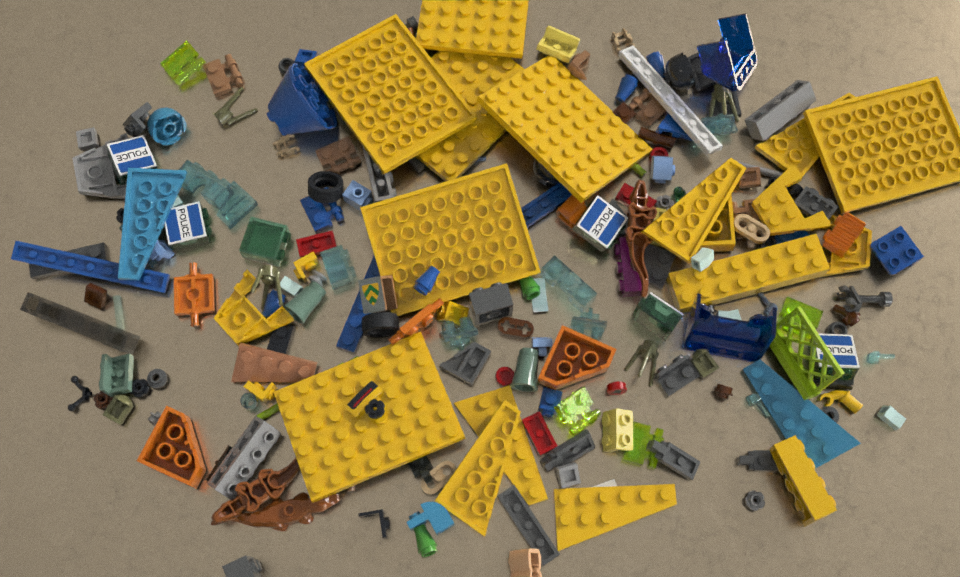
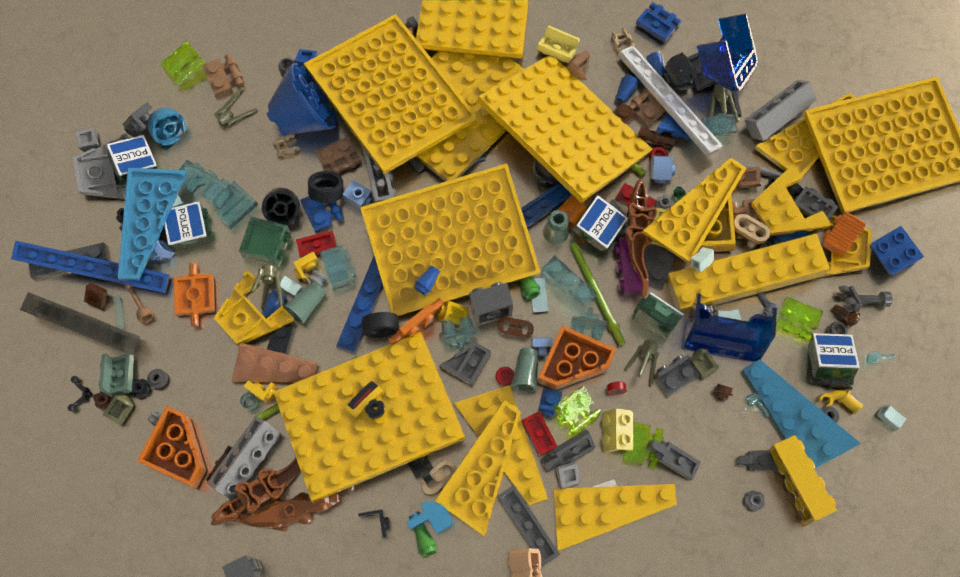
(143, 314): none -> medium nougat hinge
(281, 206): none -> black cylinder
(377, 294): piece -> none
(556, 228): none -> sand green plant
(613, 325): none -> lime bar
(656, 25): none -> blue plate
(792, 361): lime fence -> none

